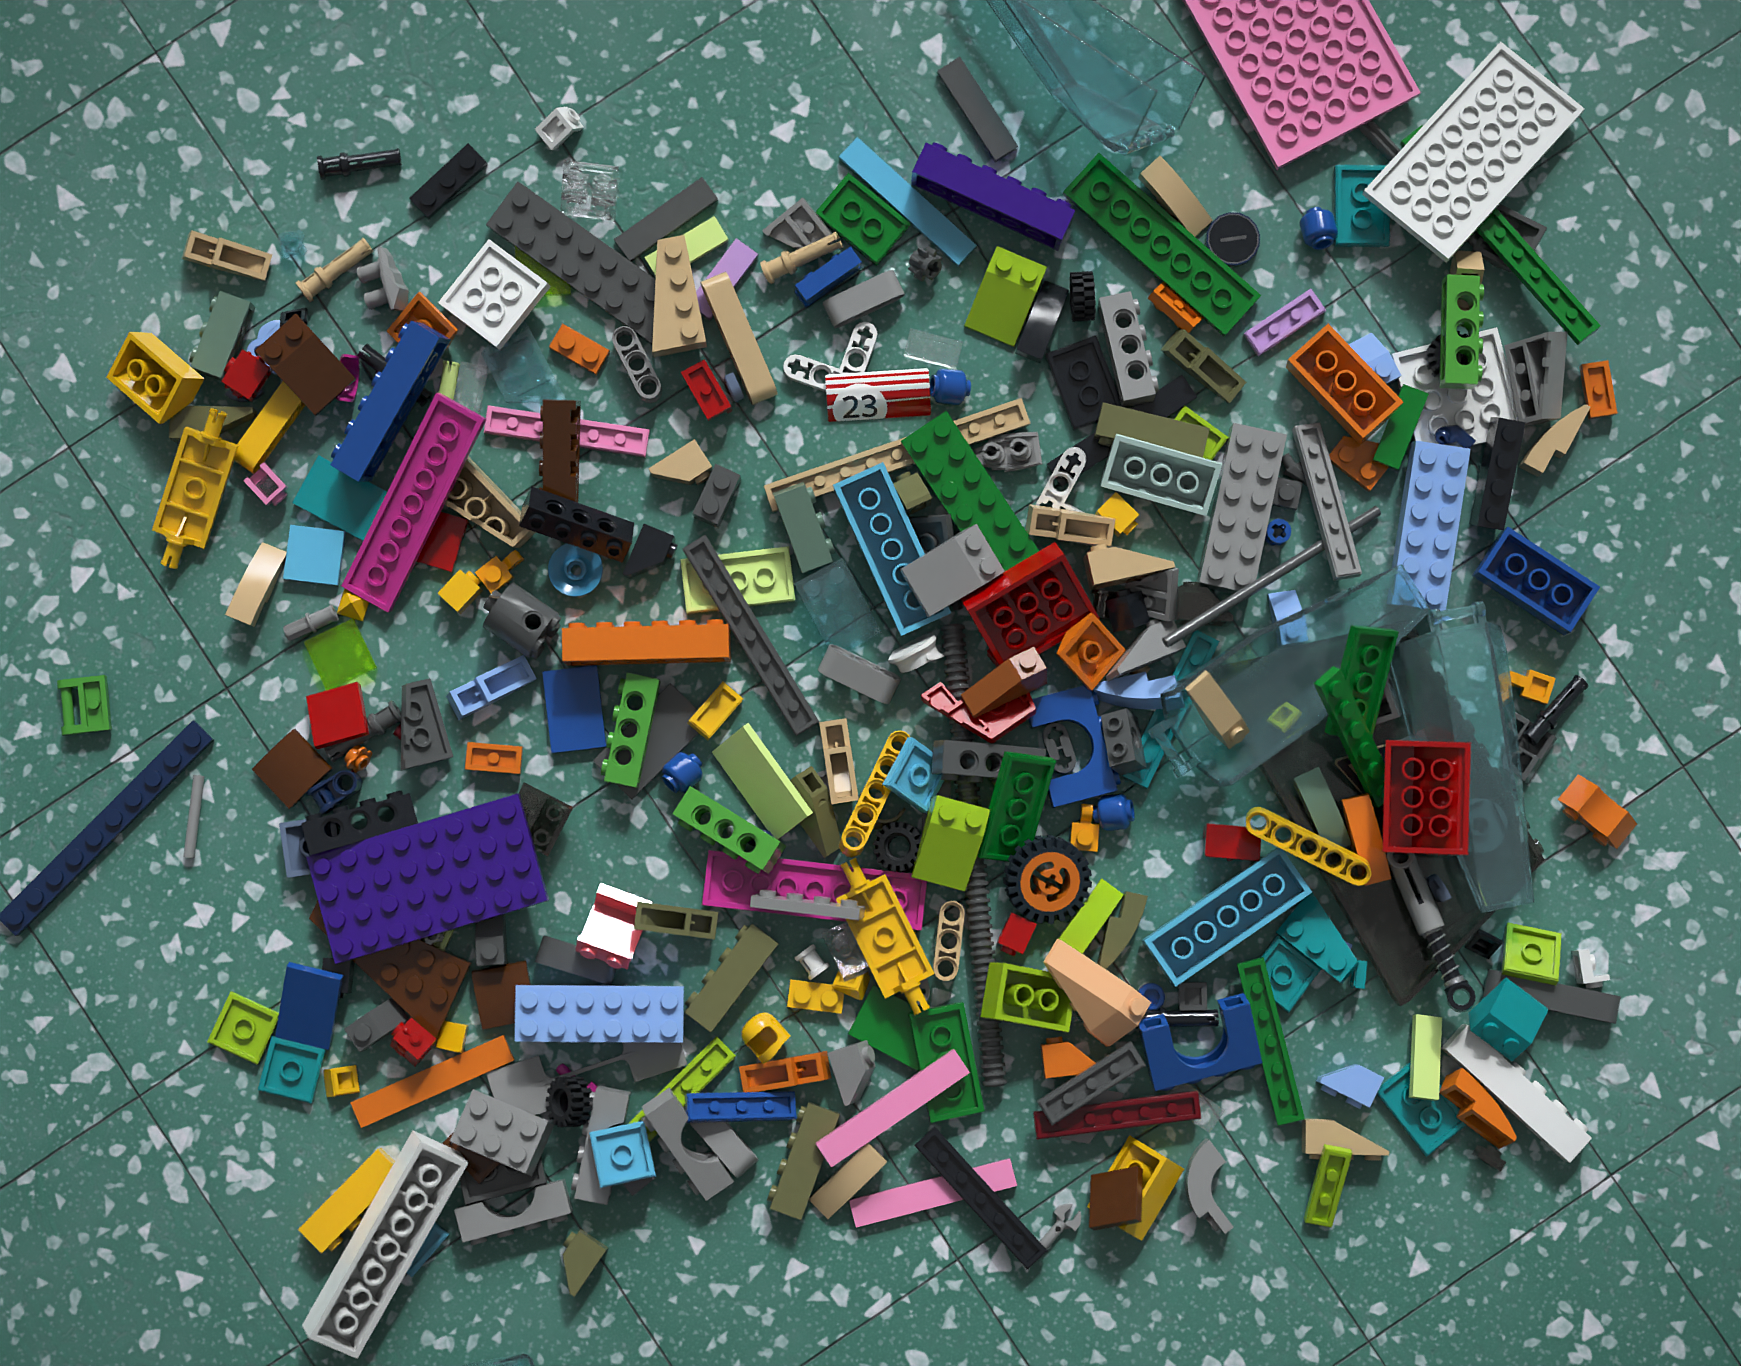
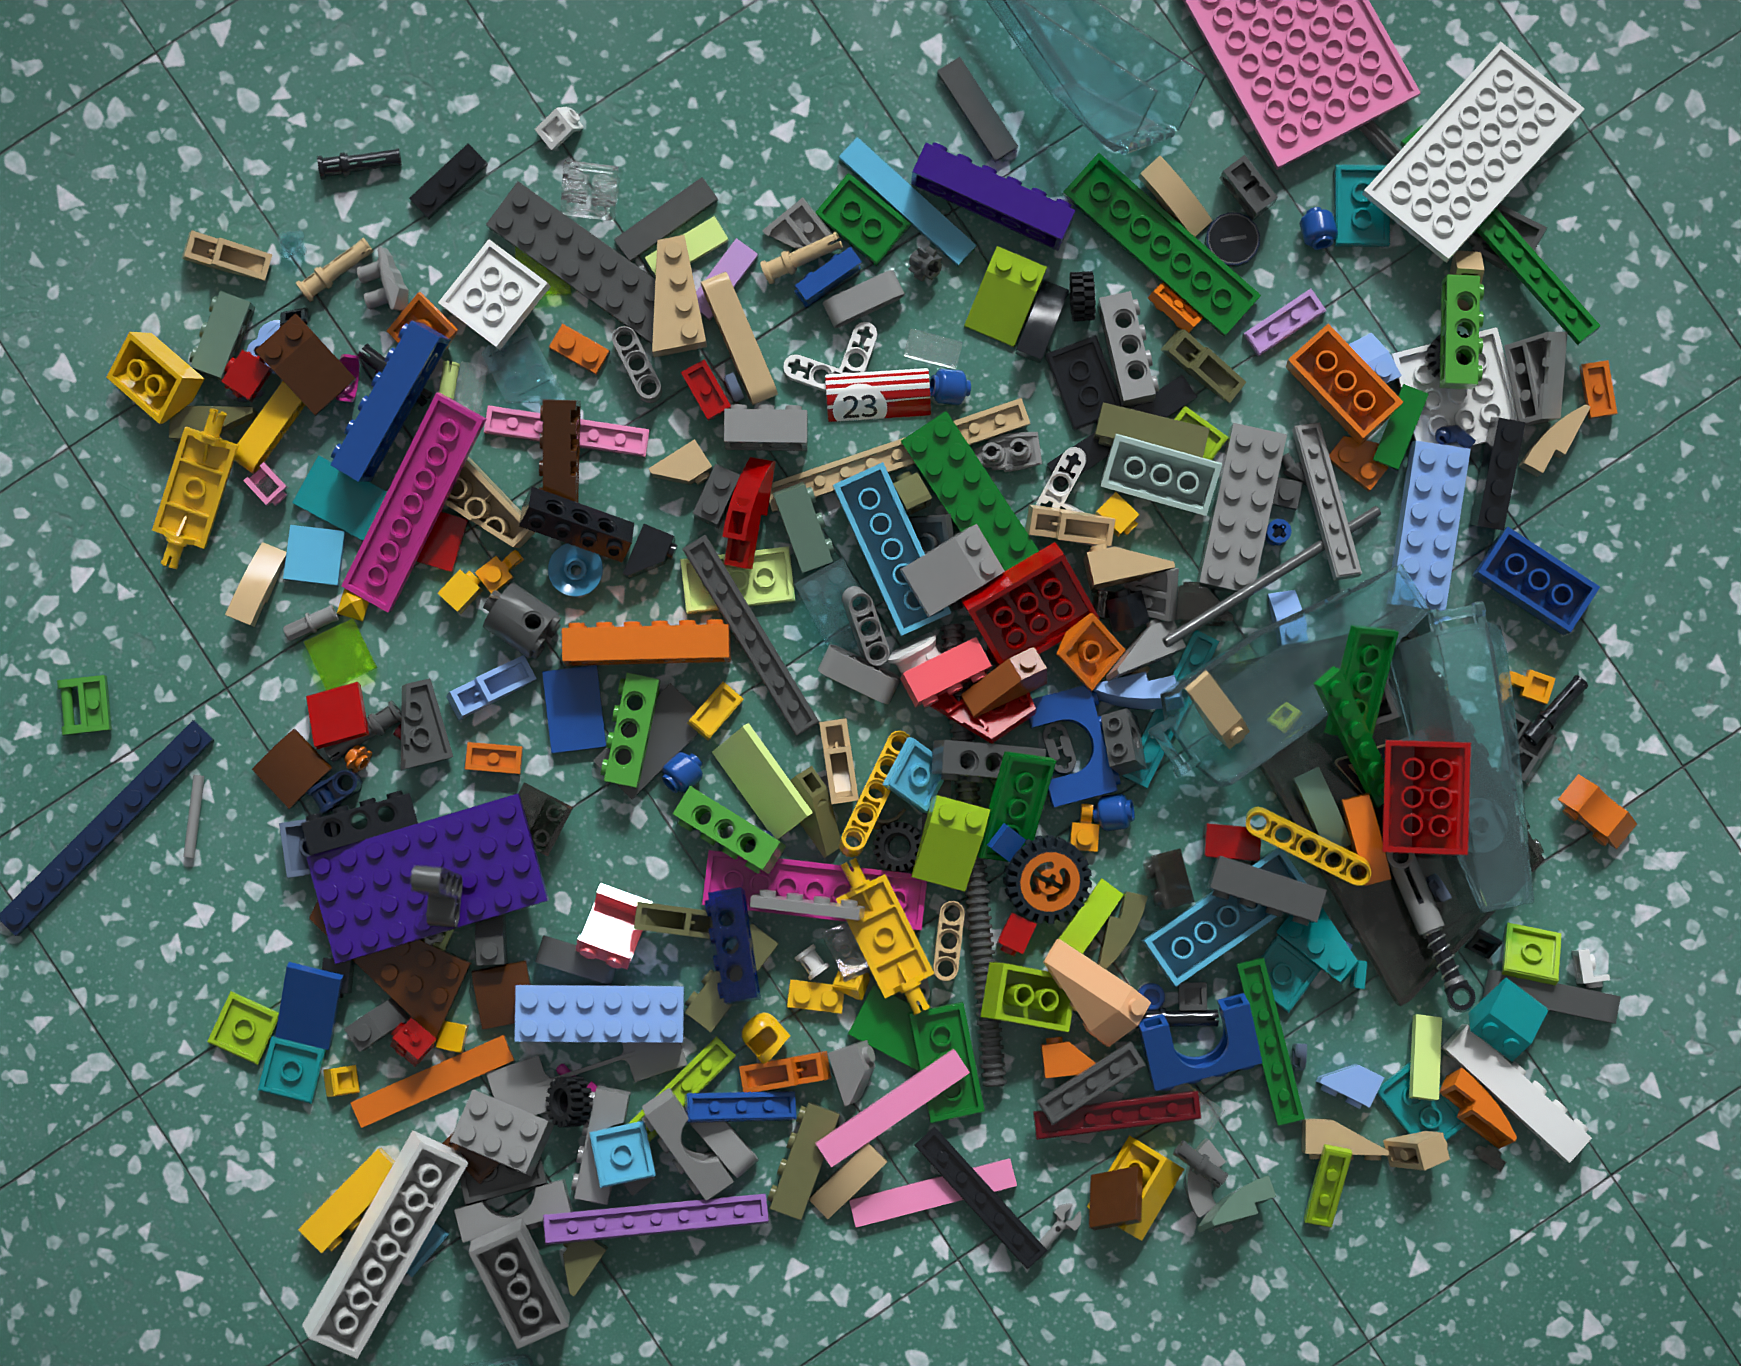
(443, 894): none -> dark grey beam
(519, 1283): none -> light grey brick
(655, 1219): none -> medium lavender plate
(745, 511): none -> red slope
(747, 987): none -> clear blue brick
(766, 428): none -> light grey brick
(874, 634): none -> light grey beam
(946, 673): none -> coral brick
(1006, 842): none -> blue tile
(1169, 880): none -> clear smoke slope
(1200, 1164): none -> dark grey pin
(1238, 1204): none -> sand green slope
(1248, 187): none -> dark grey brick
(1267, 890): none -> dark grey brick
(1299, 1056): none -> sand blue tile
(1417, 1150): none -> tan slope

